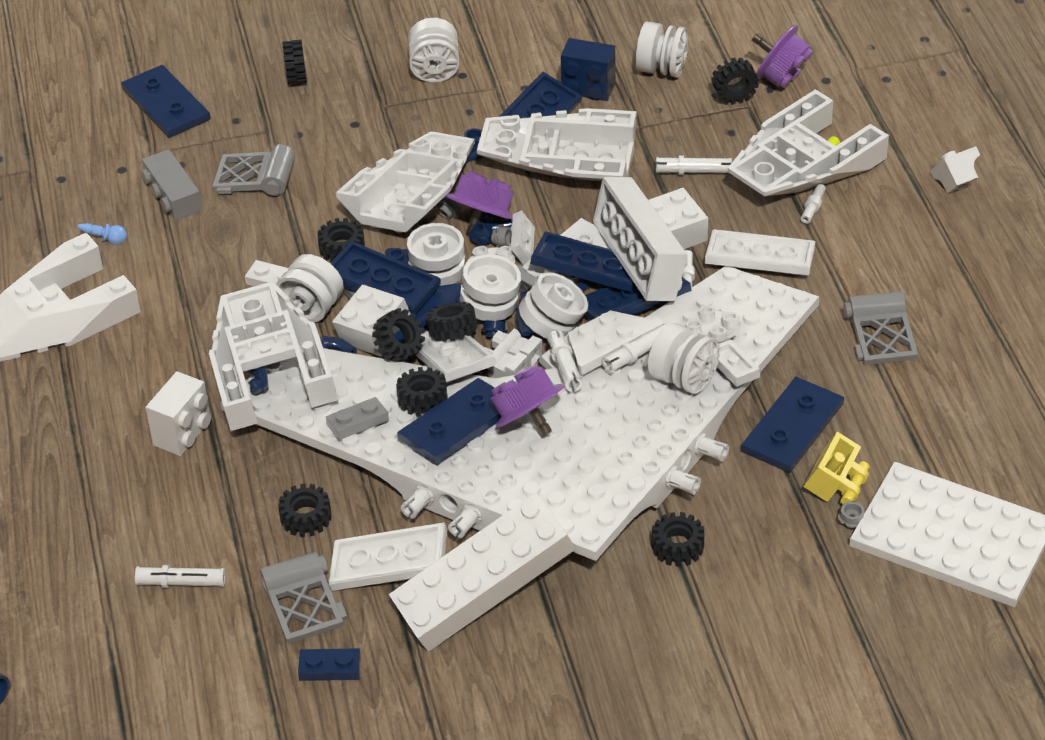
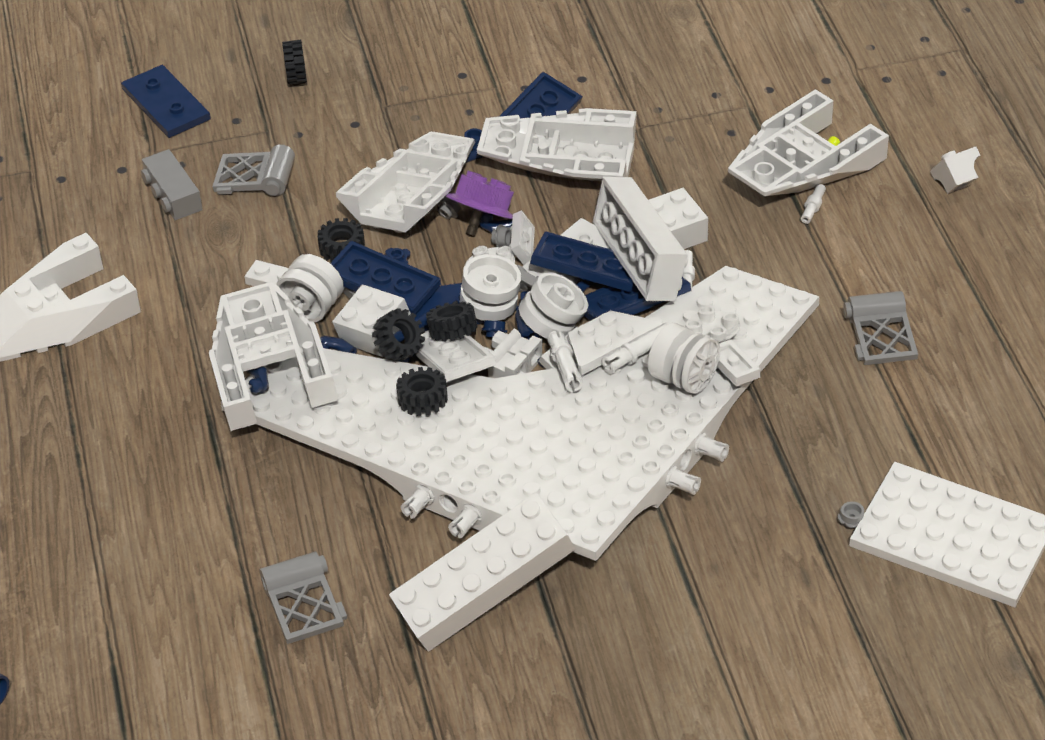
(114, 234): light blue bar -> none
(178, 413): white brick -> none
(179, 576): white pin -> none
(309, 521): black tyre -> none
(329, 664): dark blue plate -> none
(357, 418): light grey plate -> none
(386, 556): white plate -> none
(433, 50): white wheel -> none
(438, 251): white wheel -> none
(452, 422): dark blue plate -> none
(481, 234): dark blue plate -> none
(524, 396): medium lavender piece -> none
(589, 68): dark blue brick -> none
(656, 49): white wheel -> none
(678, 527): black tyre -> none
(692, 165): white pin -> none
(731, 71): black tyre -> none
(760, 252): white plate -> none
(783, 58): medium lavender piece -> none
(792, 424): dark blue plate -> none
(832, 468): light yellow brick -> none

